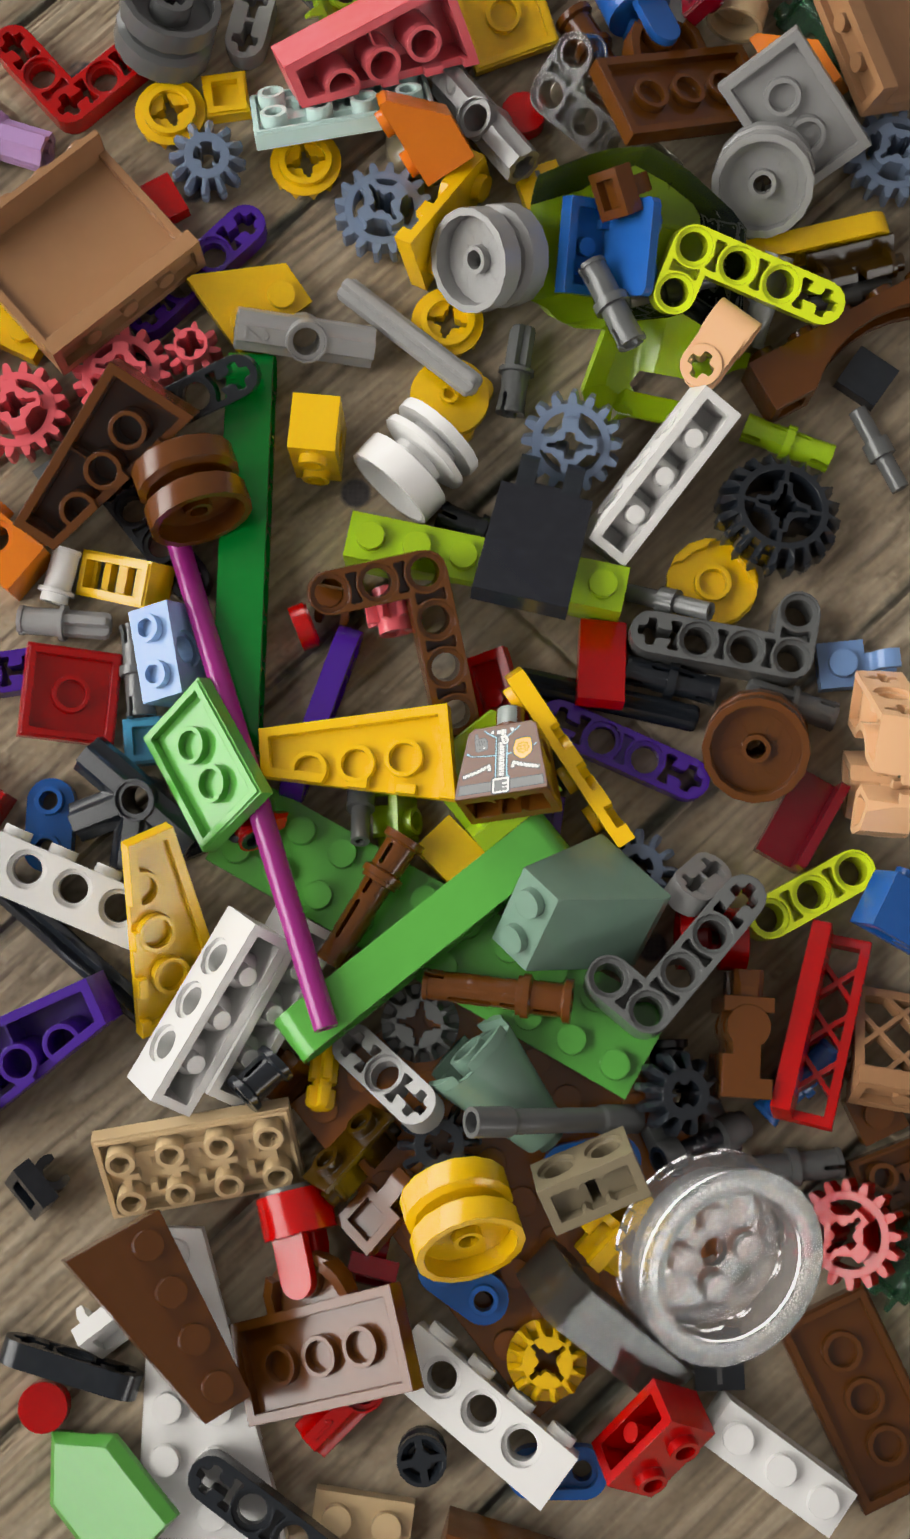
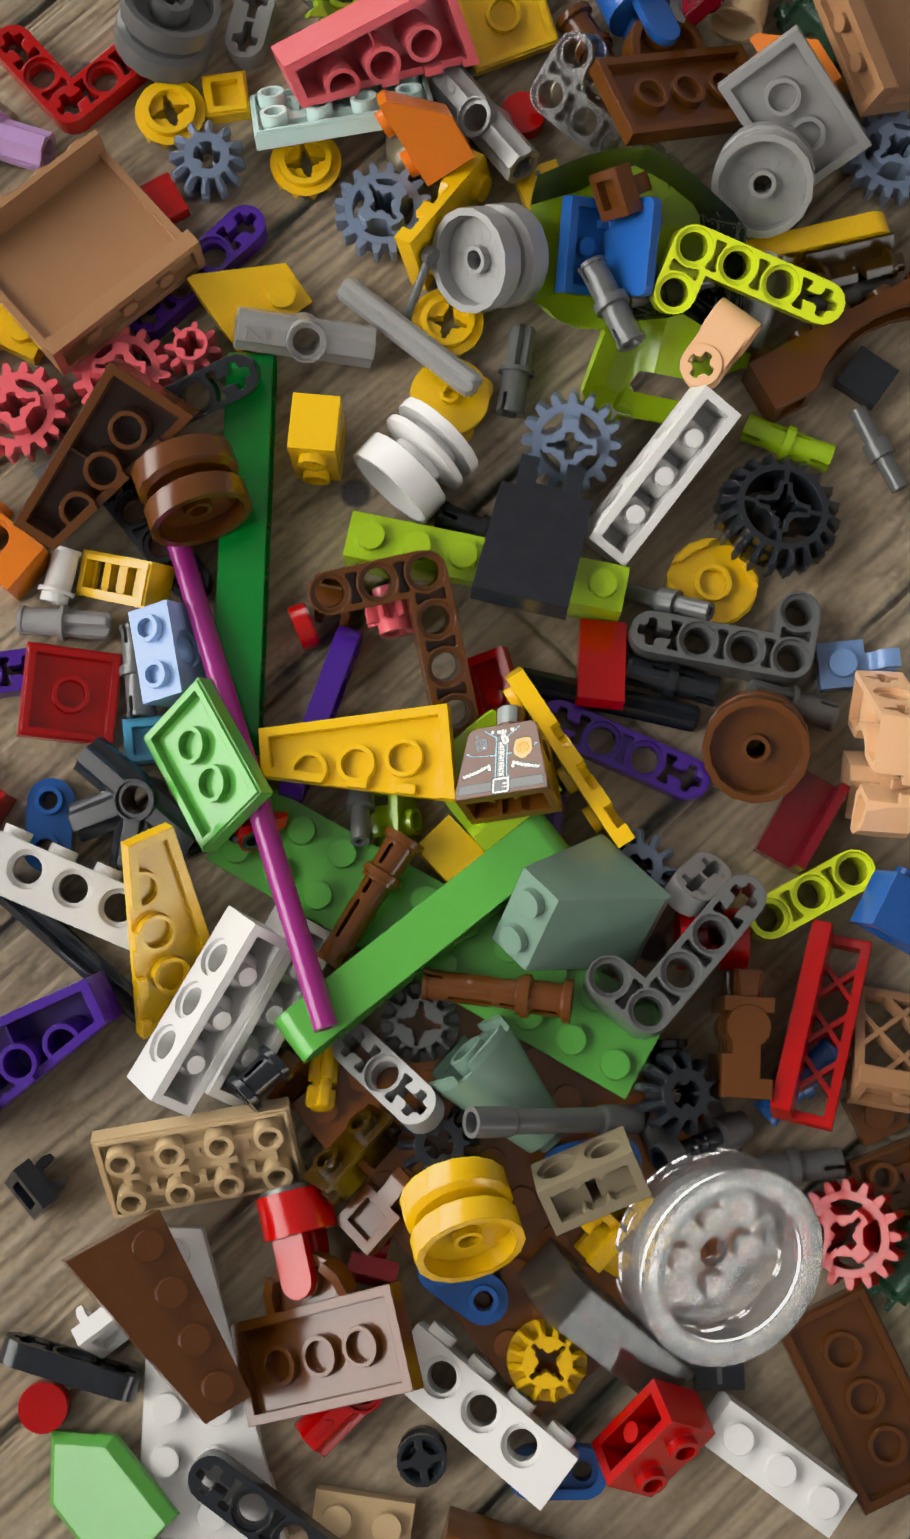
(429, 256): none -> dark grey hinge

